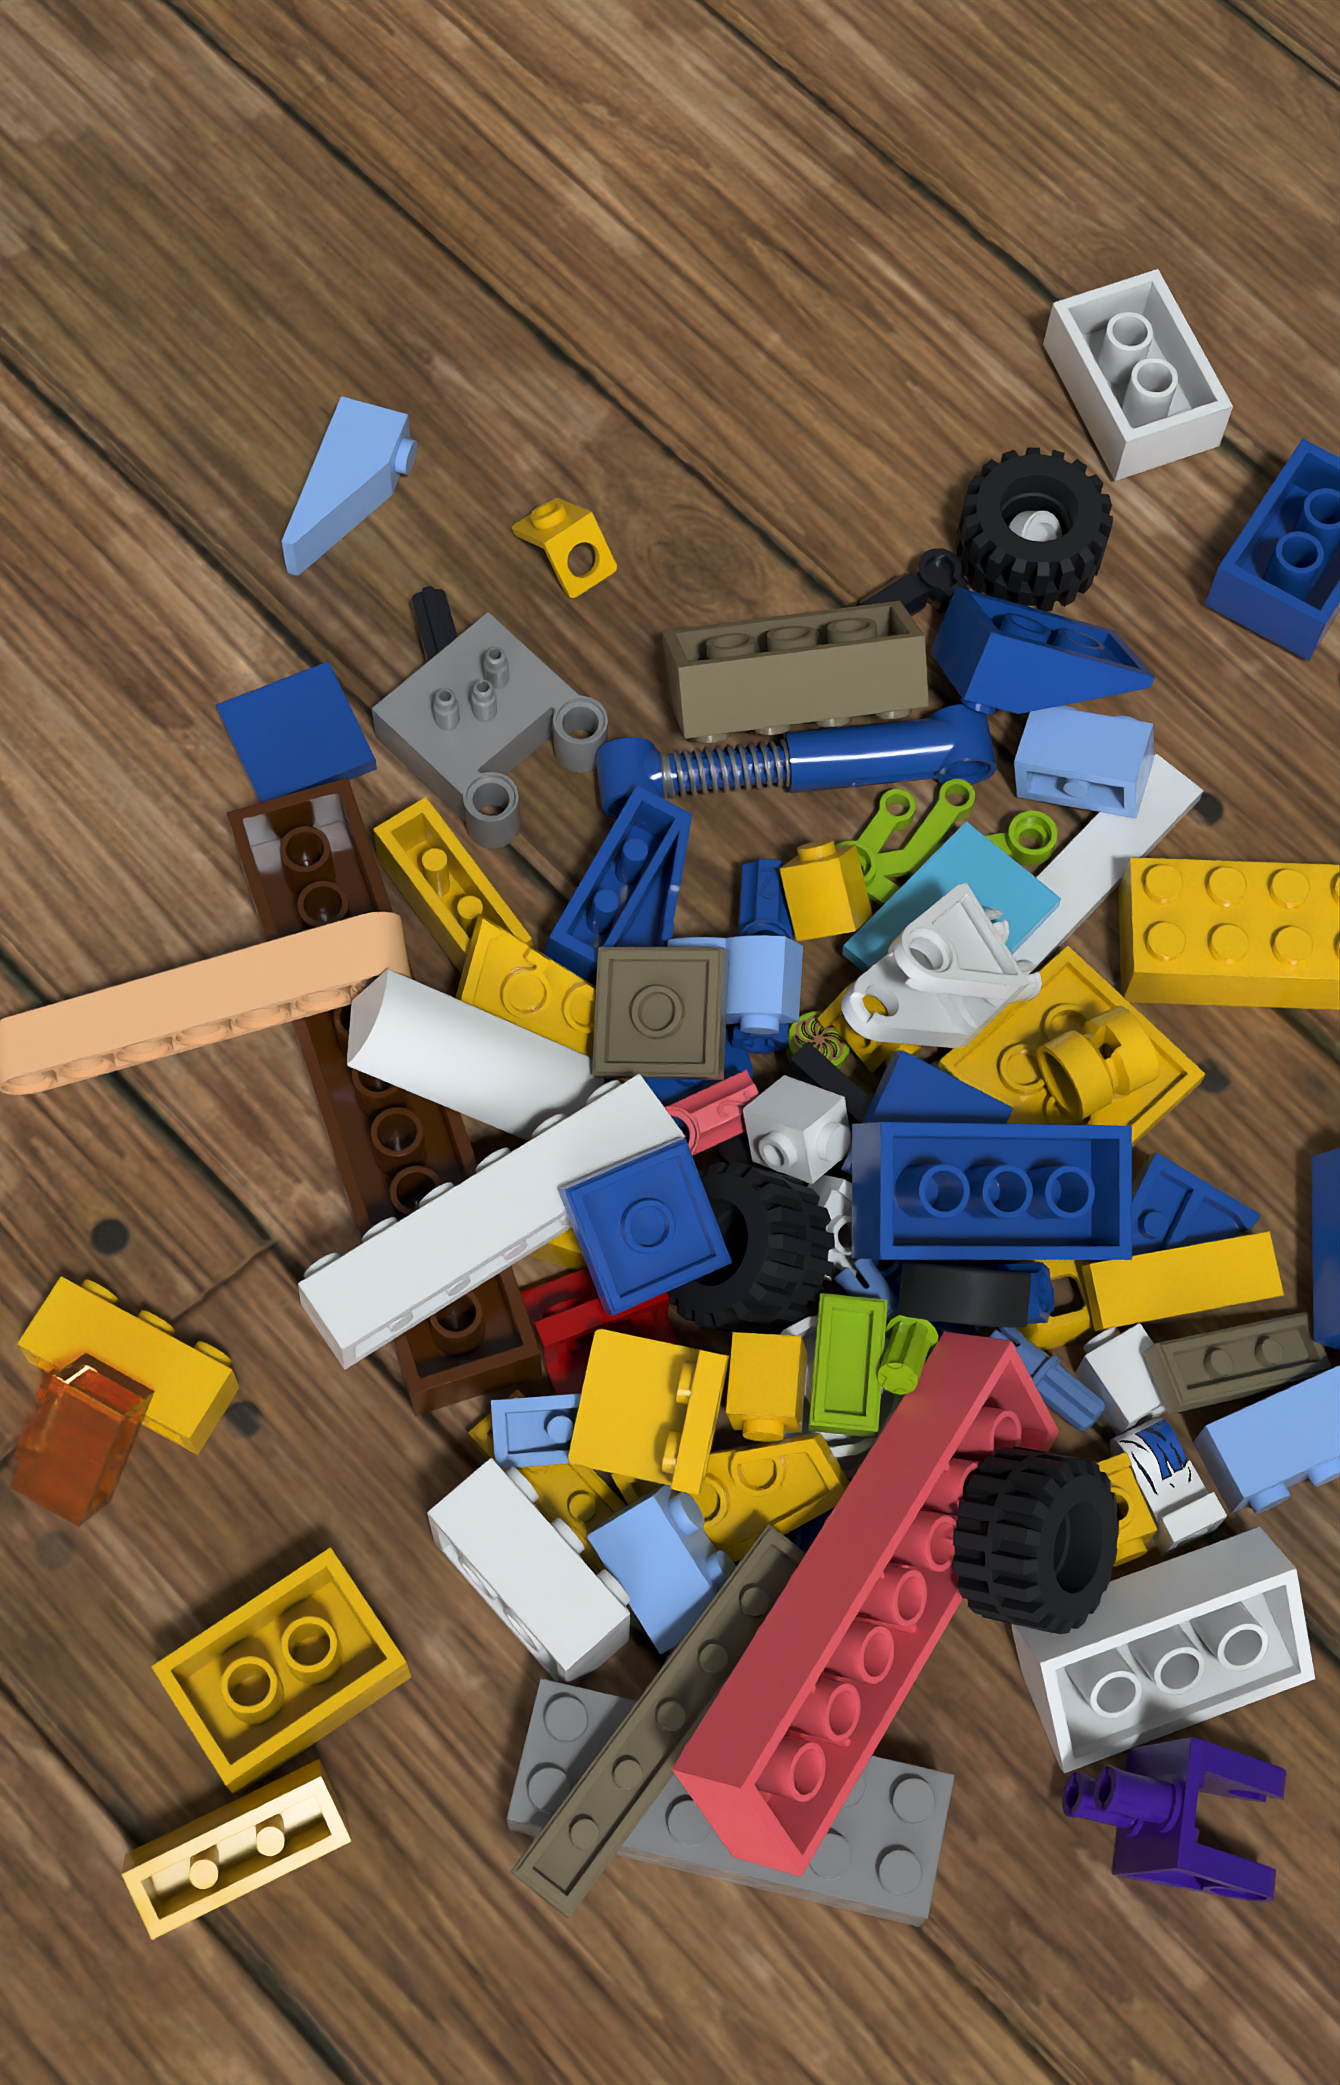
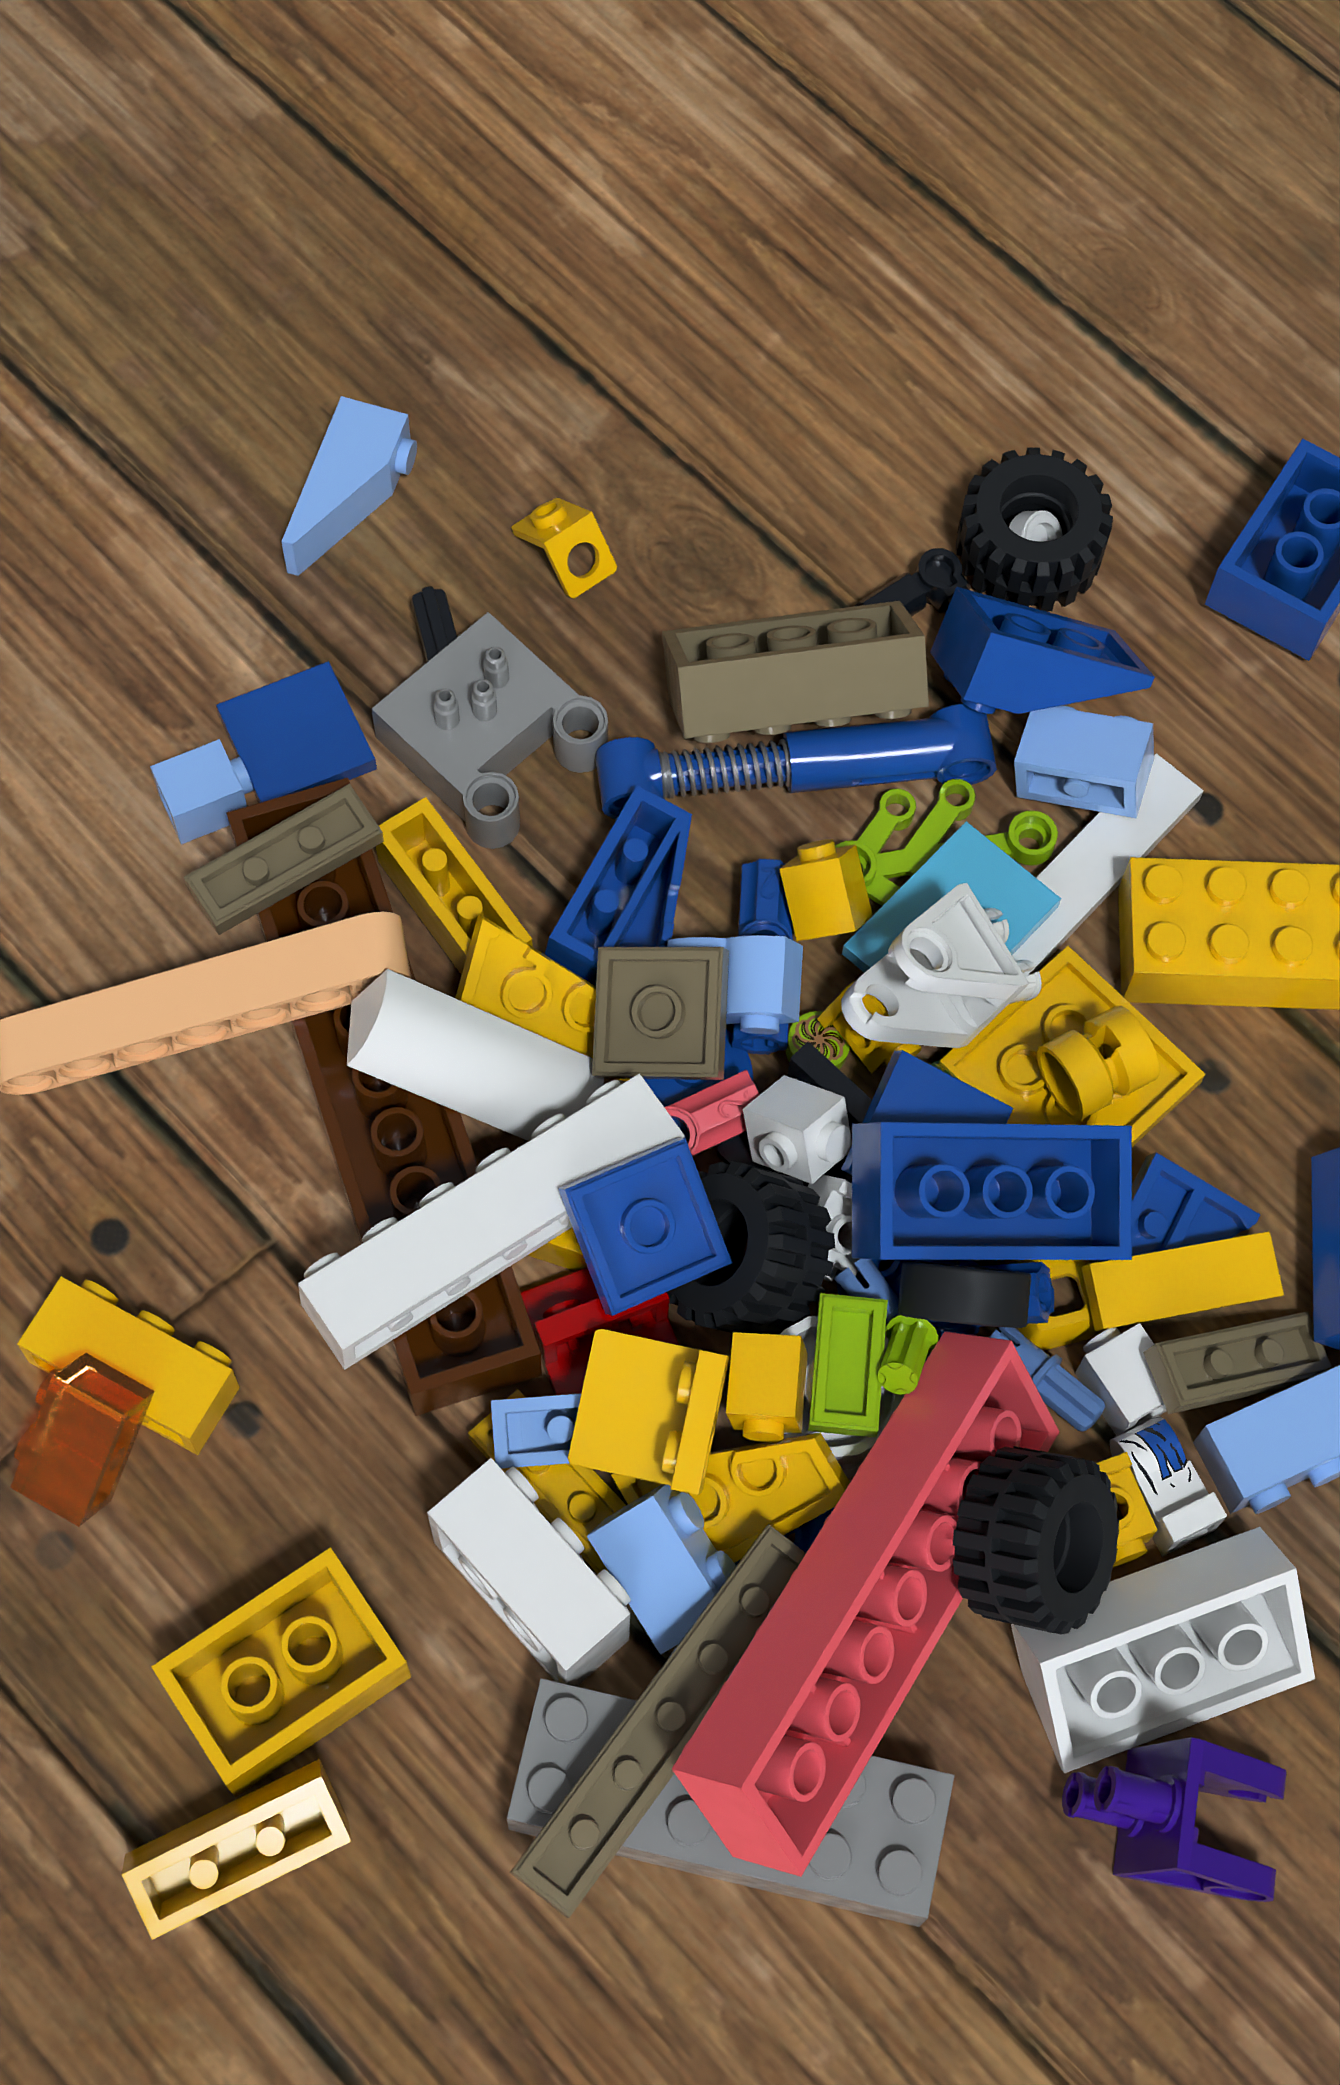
(201, 789): none -> light blue brick
(284, 859): none -> dark tan tile
(1137, 374): white brick -> none

